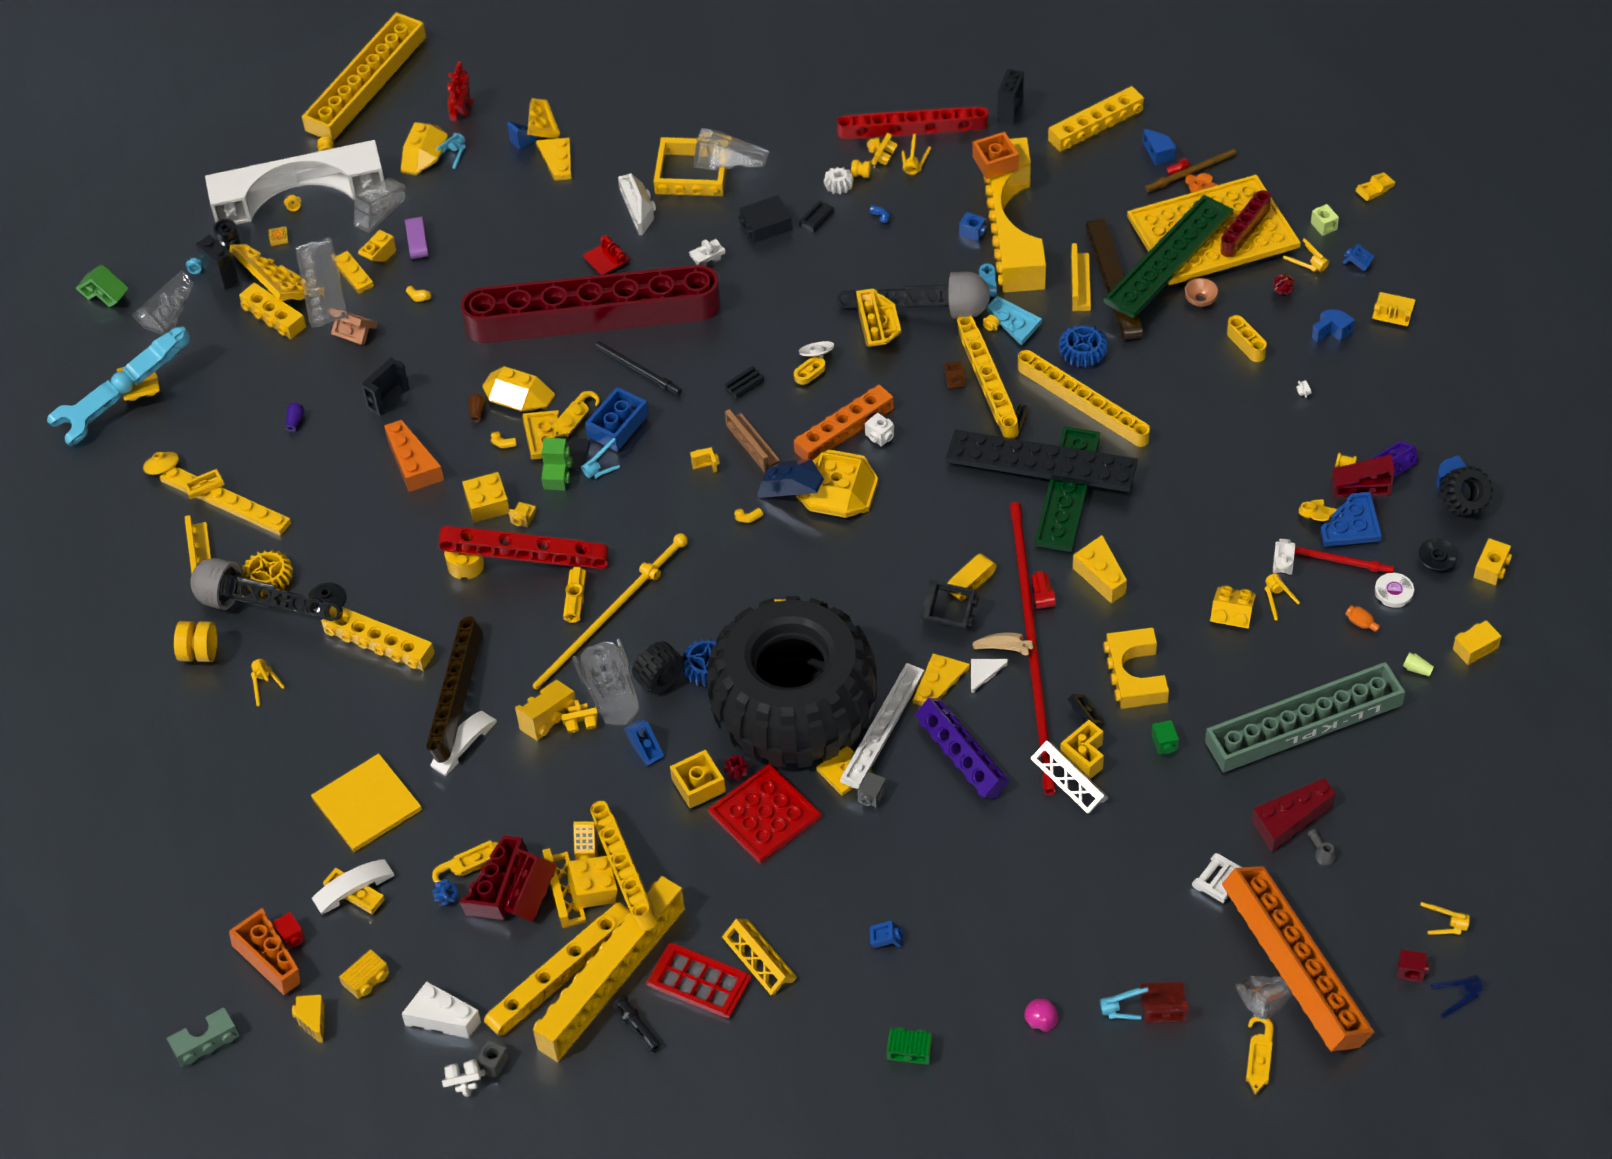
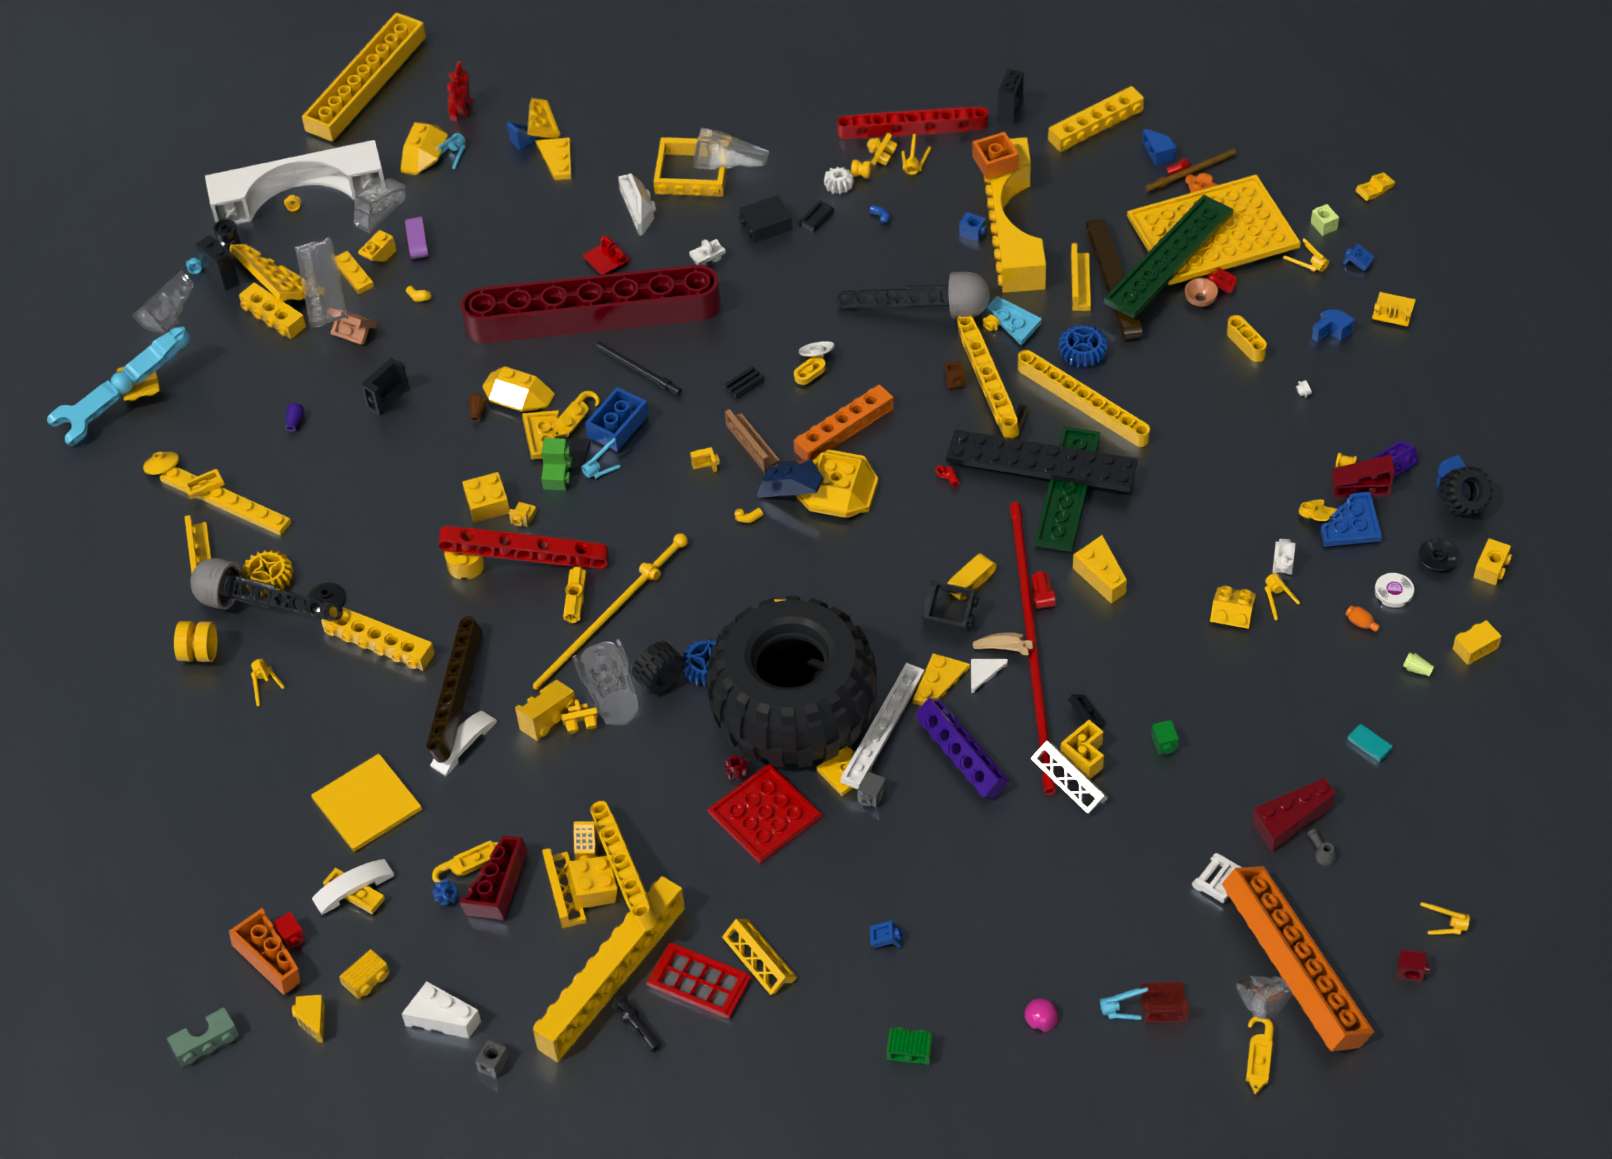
(103, 284): bright green brick -> none
(278, 236): yellow tile -> none
(325, 143): yellow wheel -> none
(413, 459): orange wedge -> none
(472, 1073): white hips -> none
(501, 442): yellow arm -> none
(529, 885): dark red wedge -> none
(556, 971): yellow beam -> none
(644, 741): blue slope -> none
(697, 779): yellow brick -> none
(877, 317): yellow wedge -> none
(879, 429): white brick -> none
(949, 474): none -> red arm
(987, 272): dark azure piece -> none
(1129, 689): yellow arch -> none
(1223, 280): none -> red bracket
(1245, 223): dark red beam -> none
(1283, 284): dark red gear -> none
(1304, 717): sand green brick -> none
(1370, 743): none -> teal tile
(1374, 566): red bar -> none
(1468, 985): clear blue plant -> none

